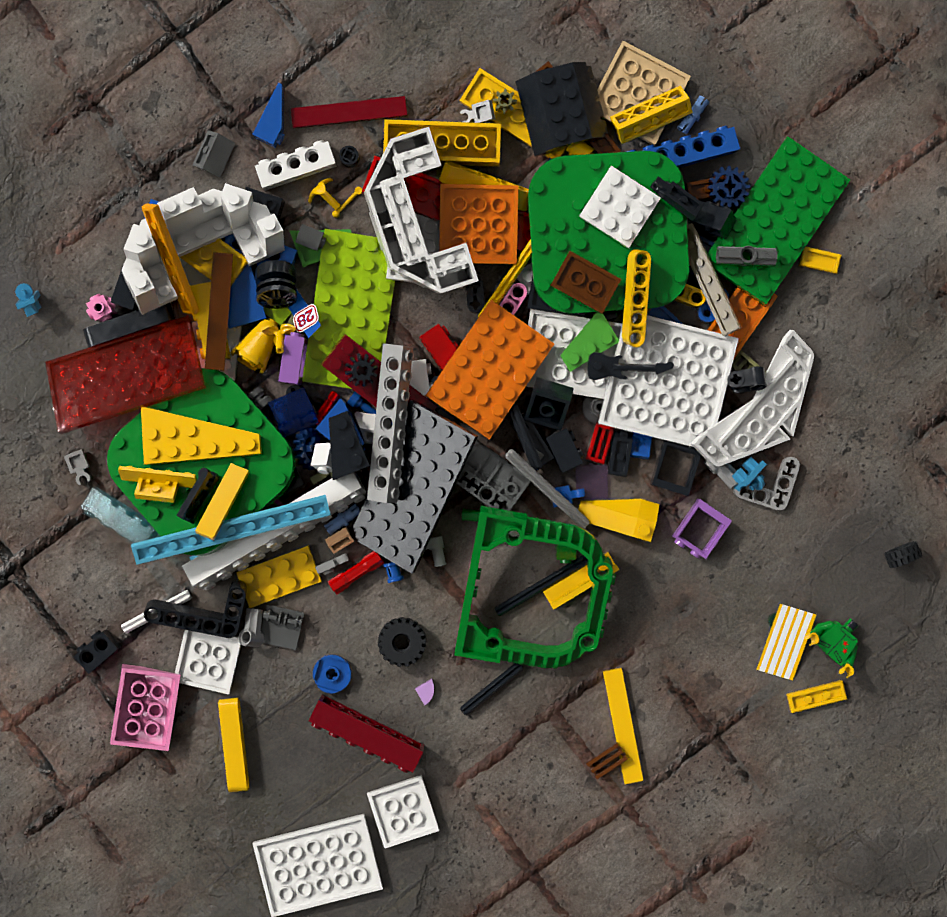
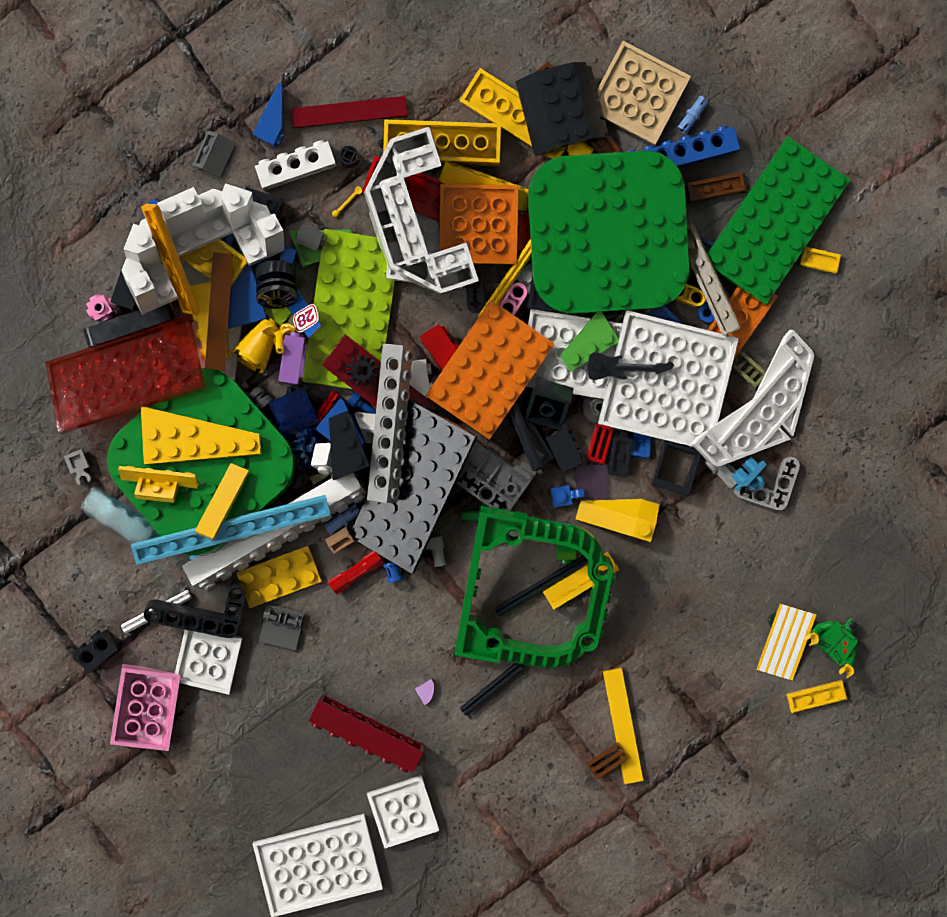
(27, 299): dark azure hips -> none
(198, 495): black plate -> none
(233, 745): yellow beam -> none
(251, 634): light grey piece -> none
(320, 190): yellow plant -> none
(327, 567): light grey plate -> none
(338, 682): blue plate -> none
(405, 627): black tyre -> none
(481, 112): plate -> none
(505, 95): olive gear -> none
(547, 488): light grey axle -> none
(585, 282): reddish brown plate -> none
(619, 207): white plate -> none
(631, 290): yellow beam -> none
(654, 116): yellow fence -> none
(677, 197): black hinge -> none
(714, 220): black brick -> none
(720, 187): dark blue gear -> none
(725, 522): medium lavender window -> none
(750, 380): black piece -> none
(758, 256): dark grey piece -> none
(903, 554): black tyre -> none

